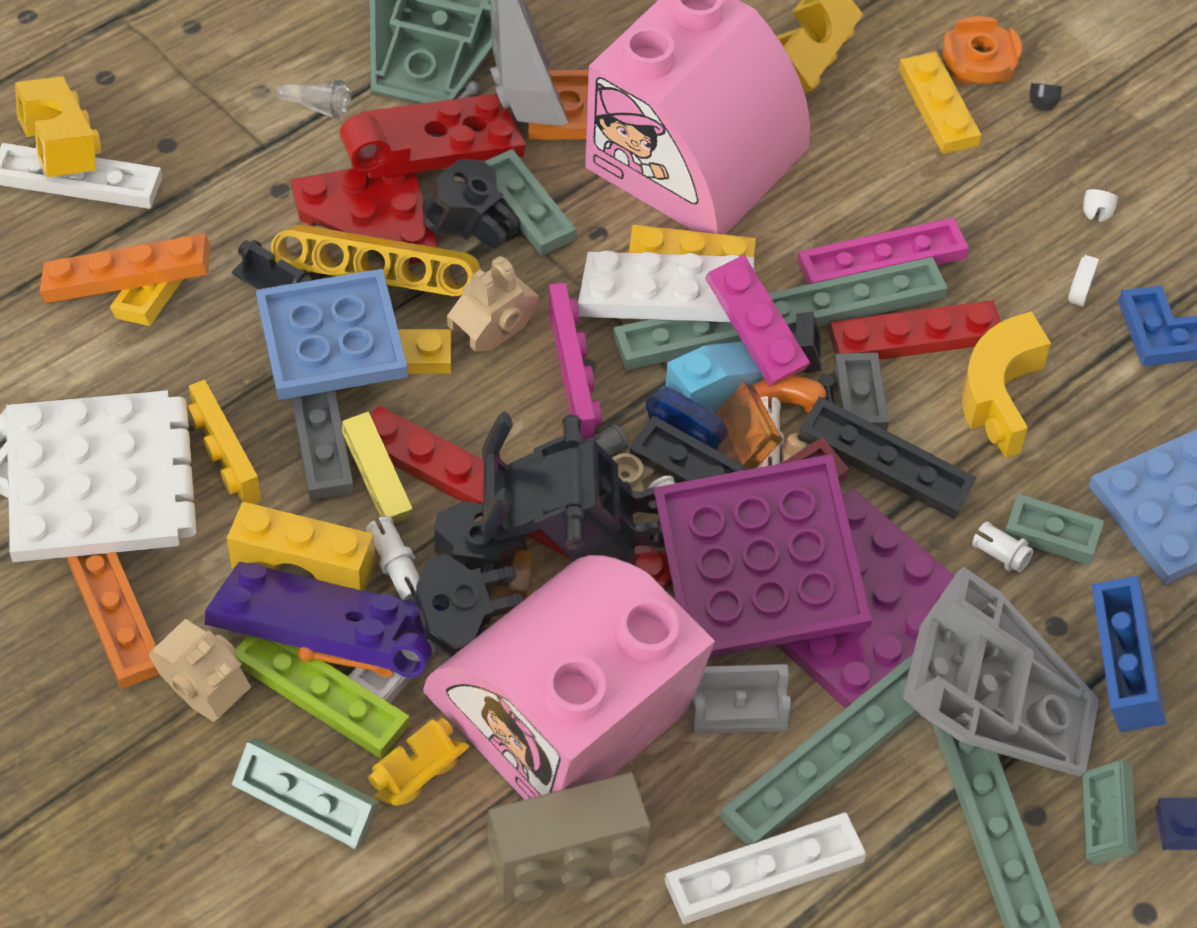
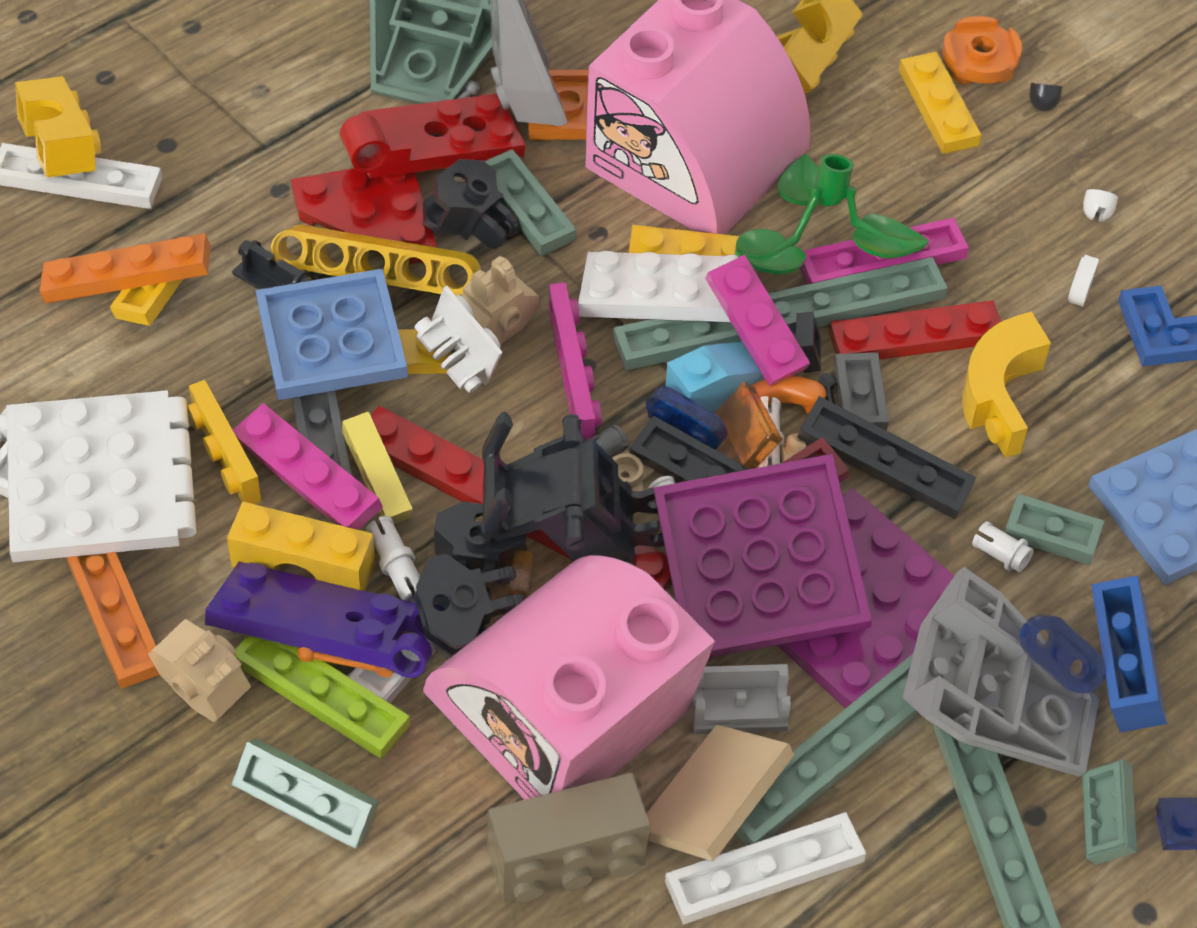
(306, 469): none -> dark pink plate
(325, 97): clear cone -> none
(401, 777): yellow hinge -> none
(477, 346): none -> white hinge
(716, 791): none -> tan tile
(827, 186): none -> green plant
(1061, 651): none -> clear blue plate

